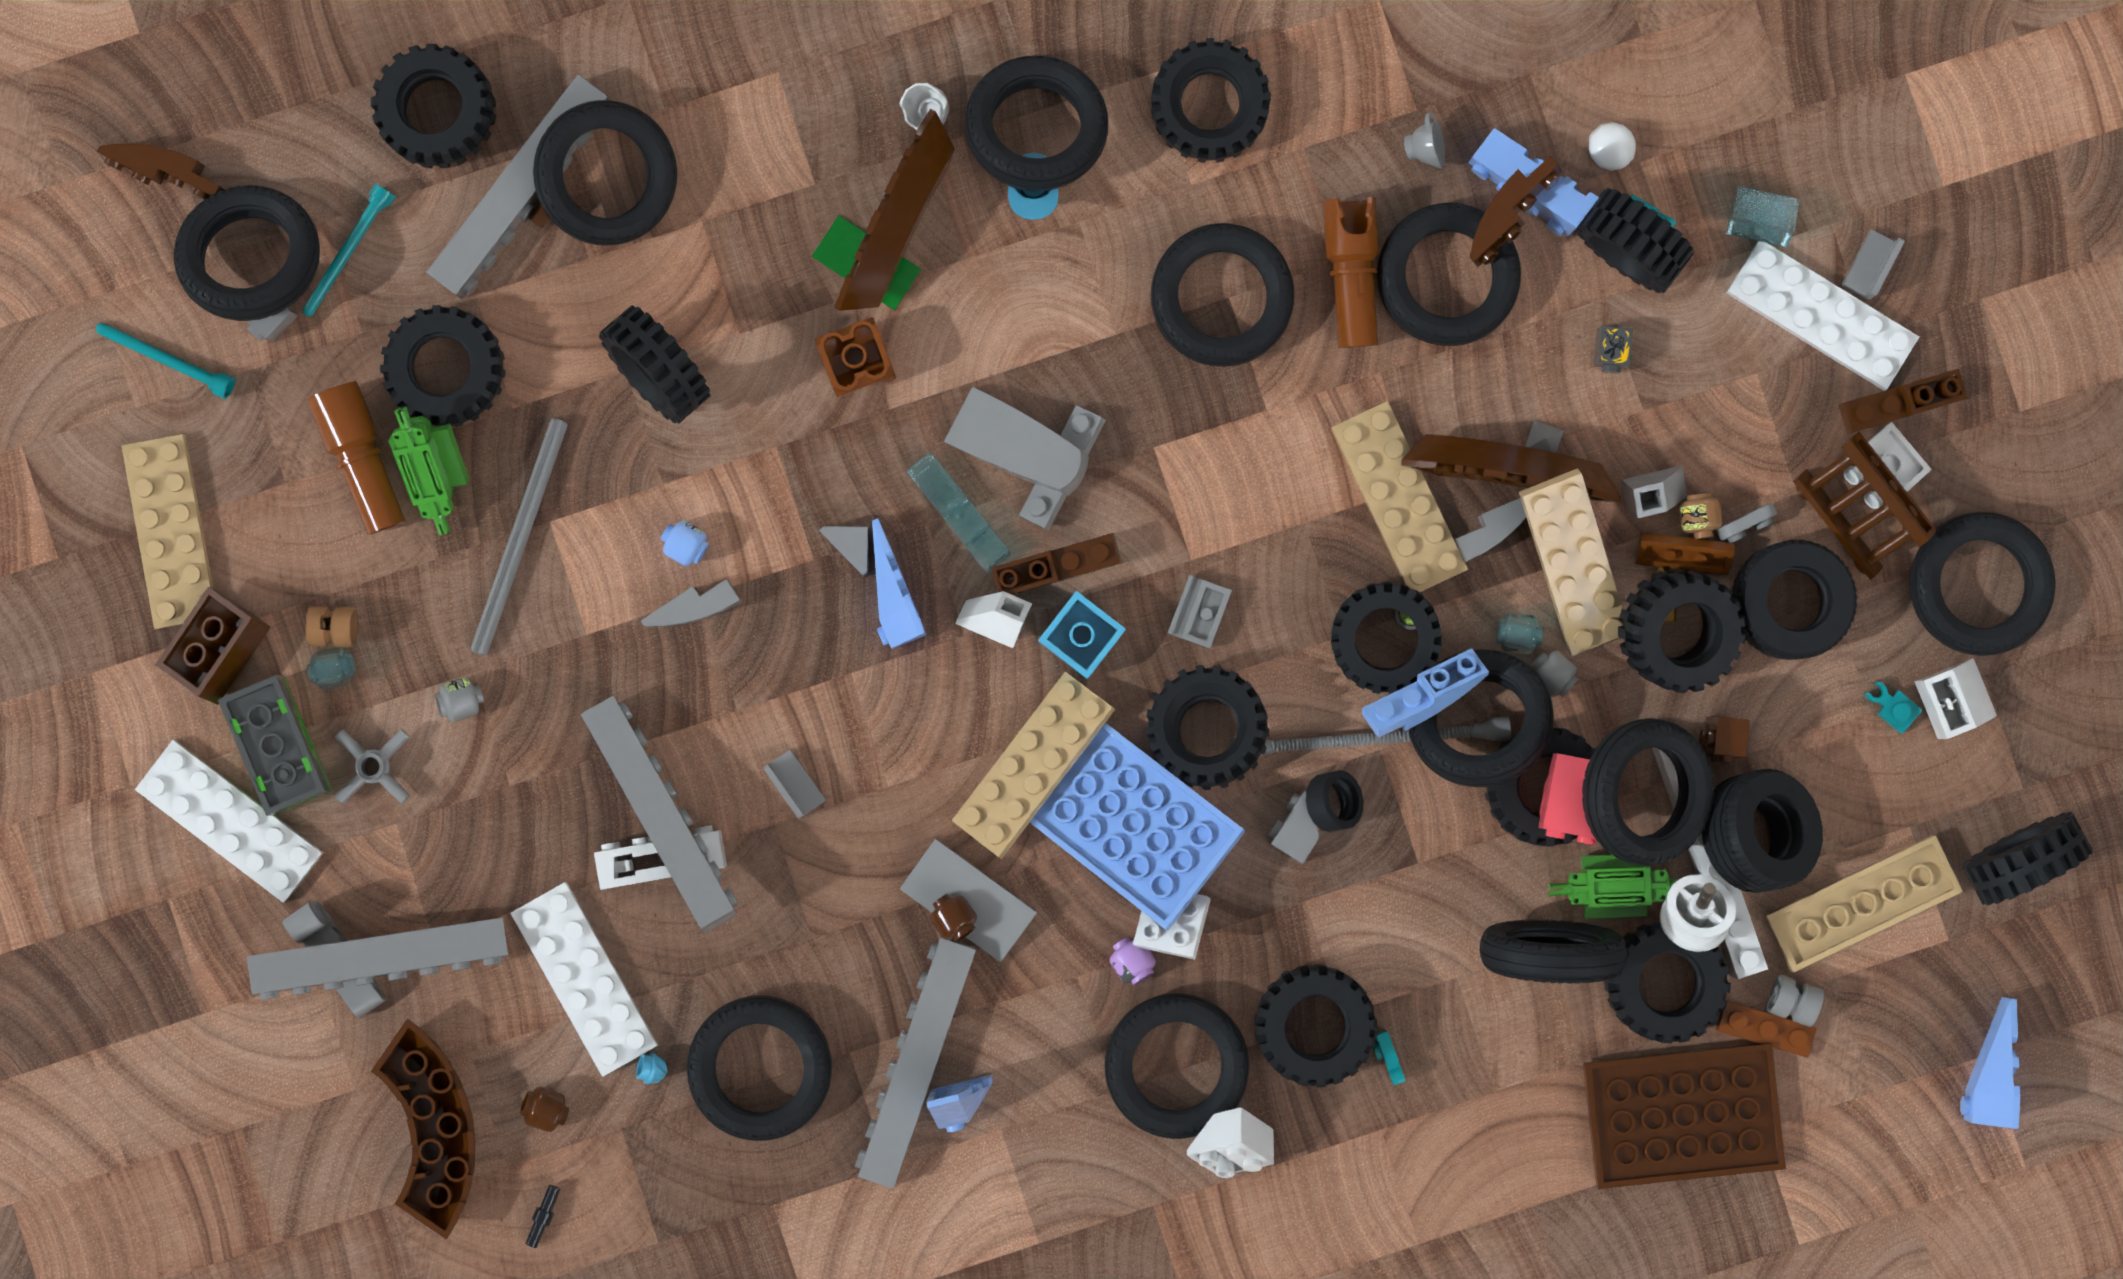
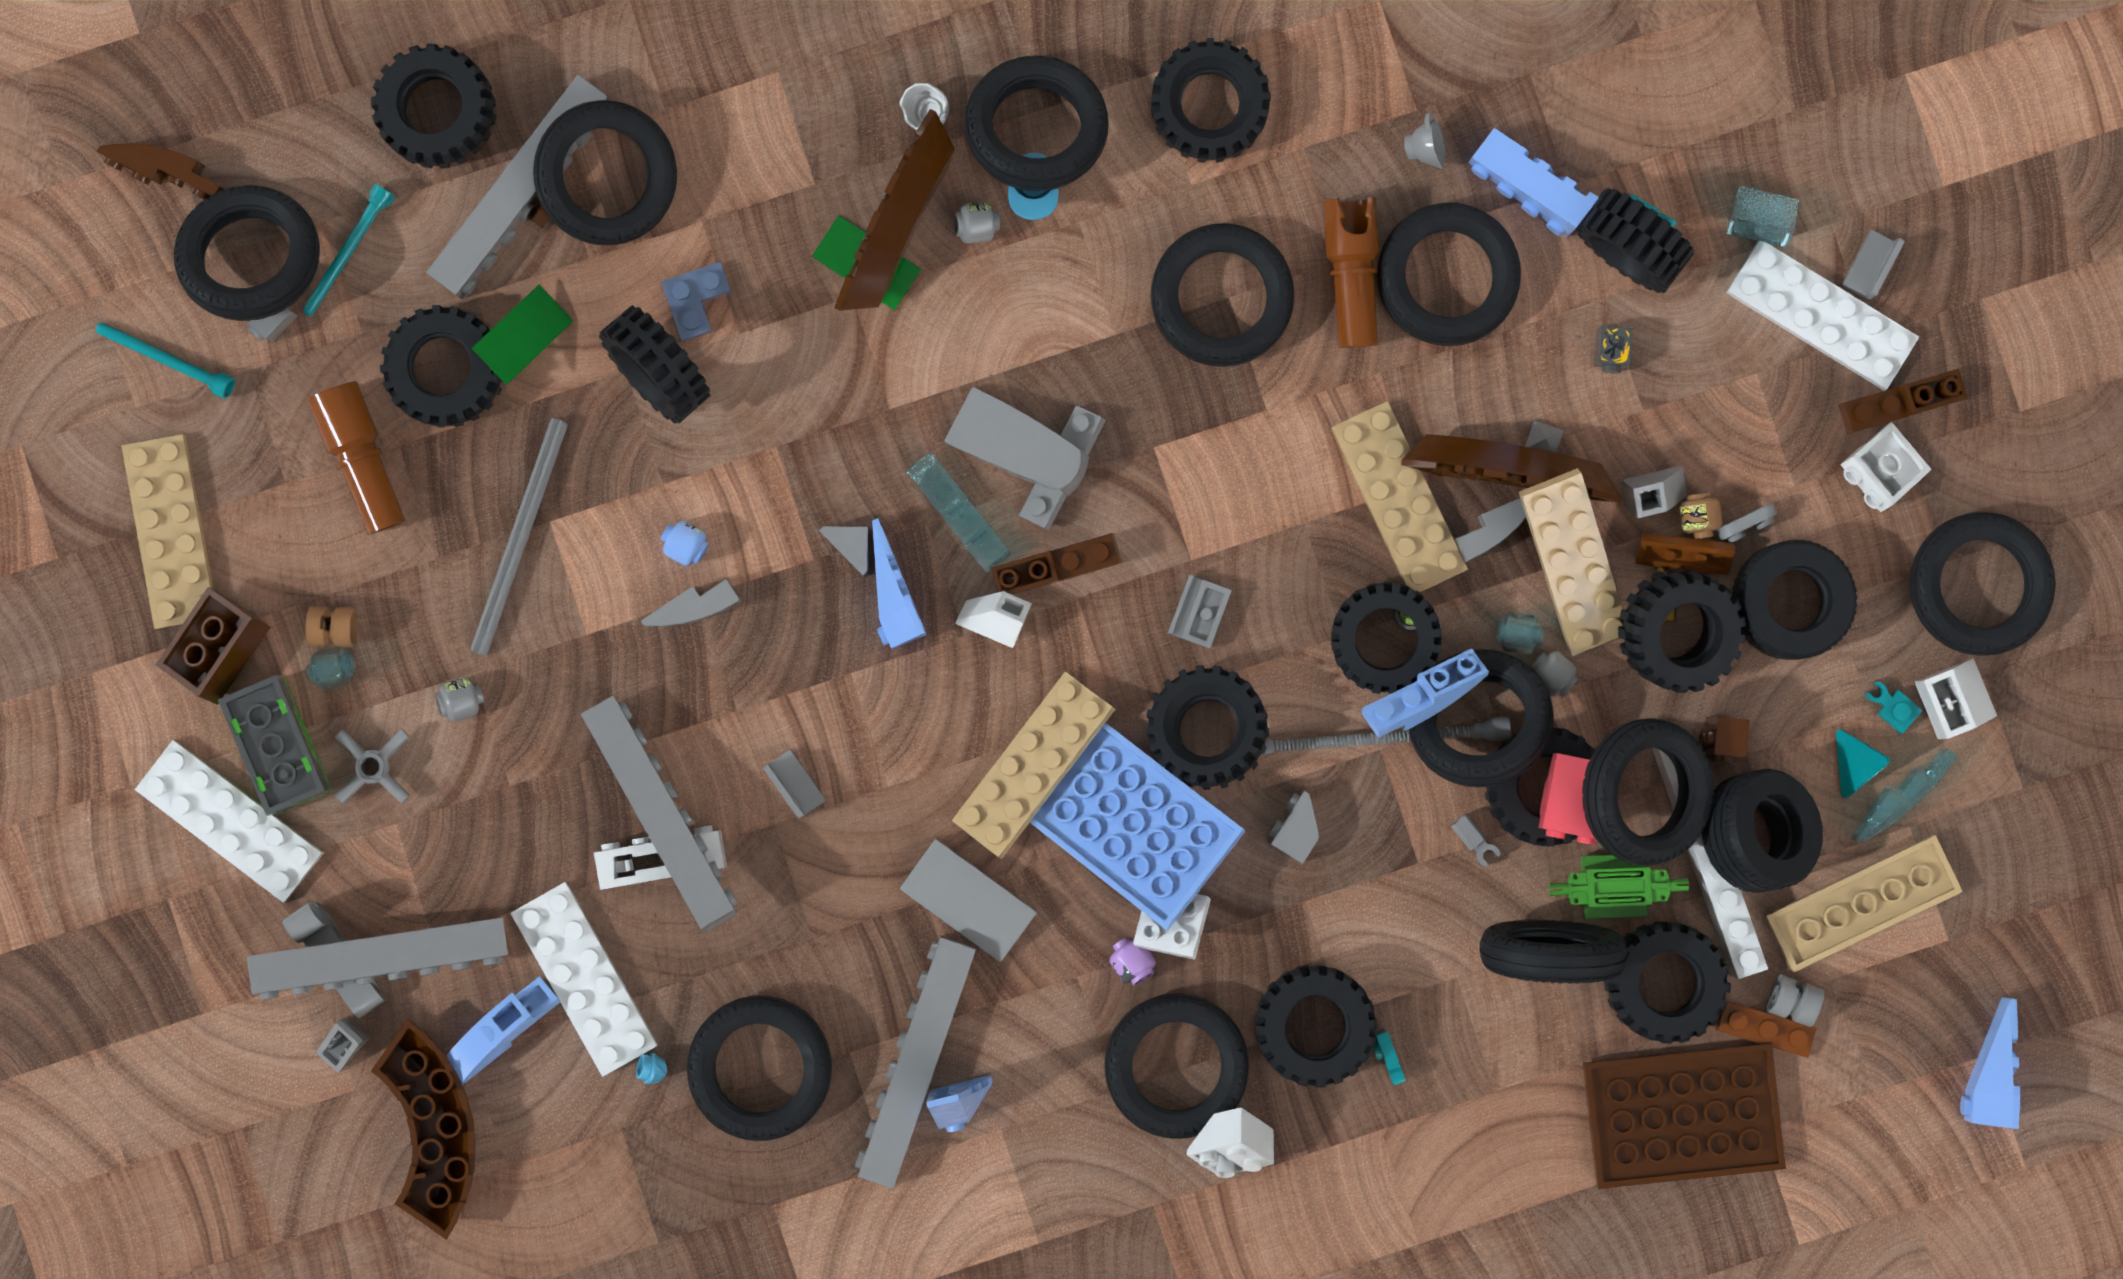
(342, 1043): none -> light grey slope
(428, 465): bright green piece -> none
(499, 1027): none -> light blue slope
(522, 334): none -> green piece
(542, 1216): black bar -> none
(544, 1109): reddish brown head -> none
(688, 293): none -> sand blue plate
(855, 357): dark orange piece -> none
(953, 917): reddish brown head -> none
(975, 222): none -> light grey head
(1081, 635): medium azure brick -> none
(1319, 806): black tyre -> none
(1473, 838): none -> light grey bar
(1501, 220): reddish brown slope -> none
(1612, 146): white hair -> none
(1698, 913): white wheel -> none
(1857, 762): none -> teal piece
(1876, 478): reddish brown fence -> none
(1895, 803): none -> clear light blue slope
(2028, 858): black tyre -> none

